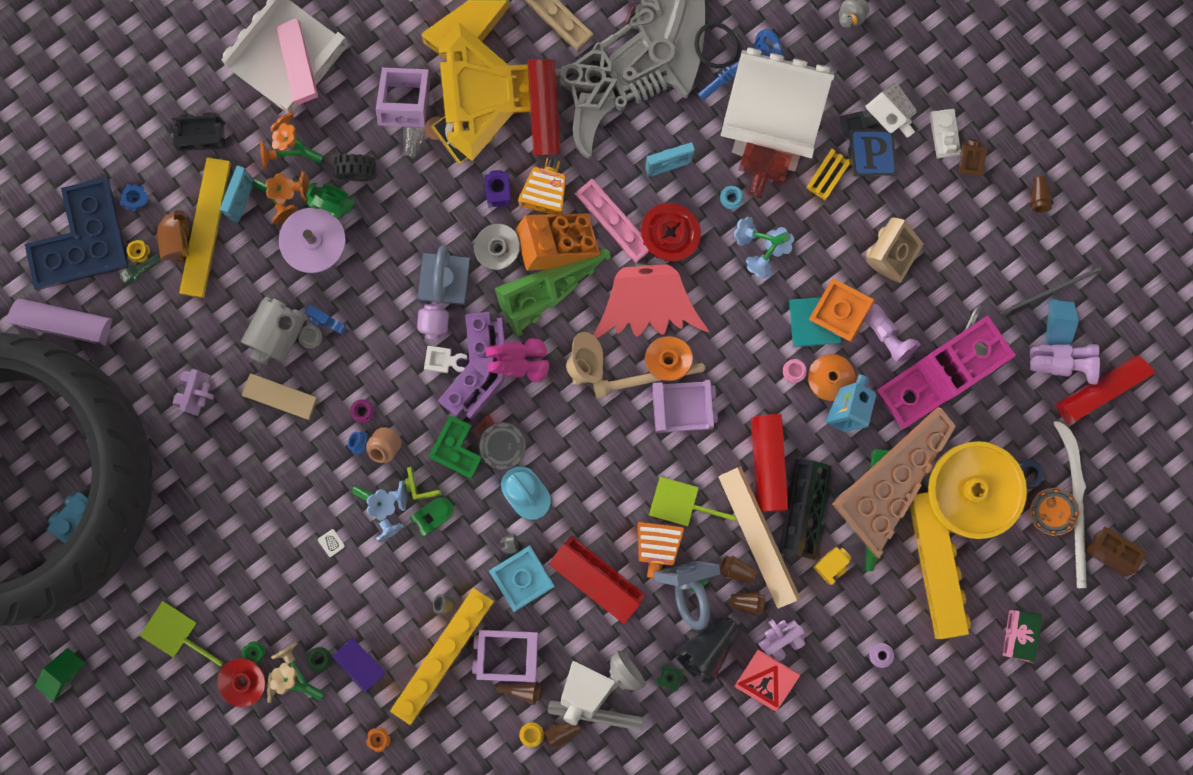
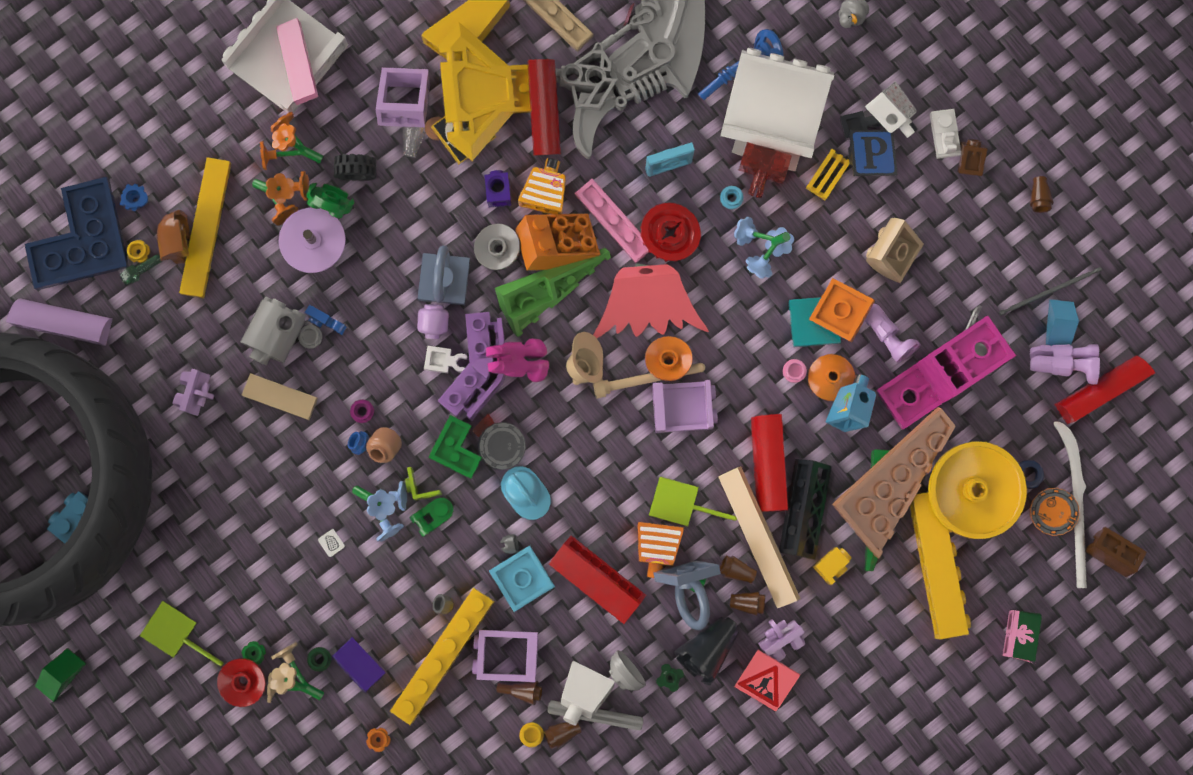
(198, 132): black hinge -> none
(237, 194): medium azure plate -> none
(700, 55): black piece -> none
(873, 655): lavender plate -> none

